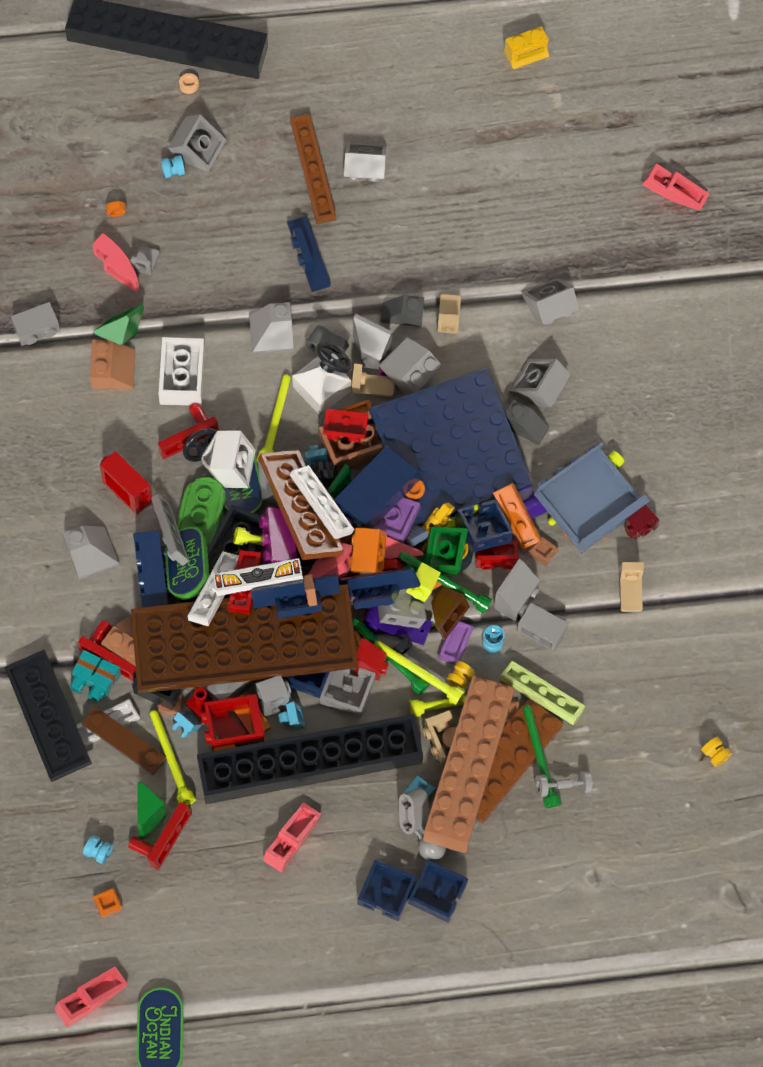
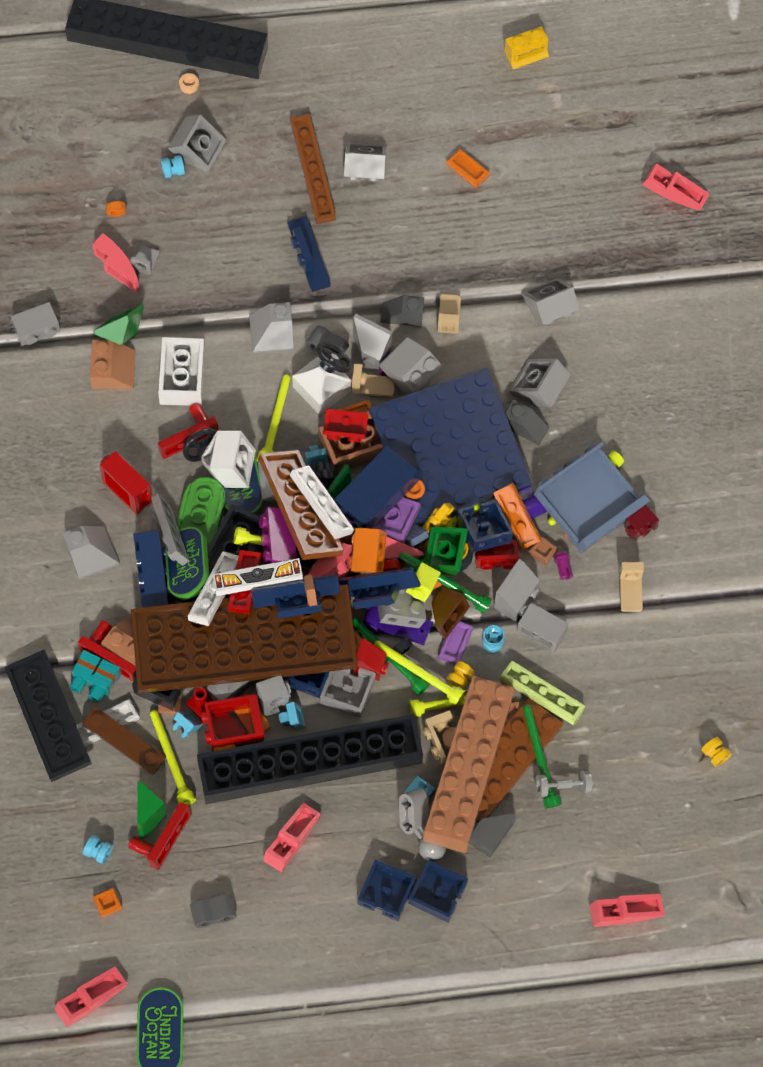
(213, 910): none -> dark grey axle
(468, 168): none -> orange tile
(491, 832): none -> dark grey slope
(563, 565): none -> magenta pin
(626, 909): none -> coral slope

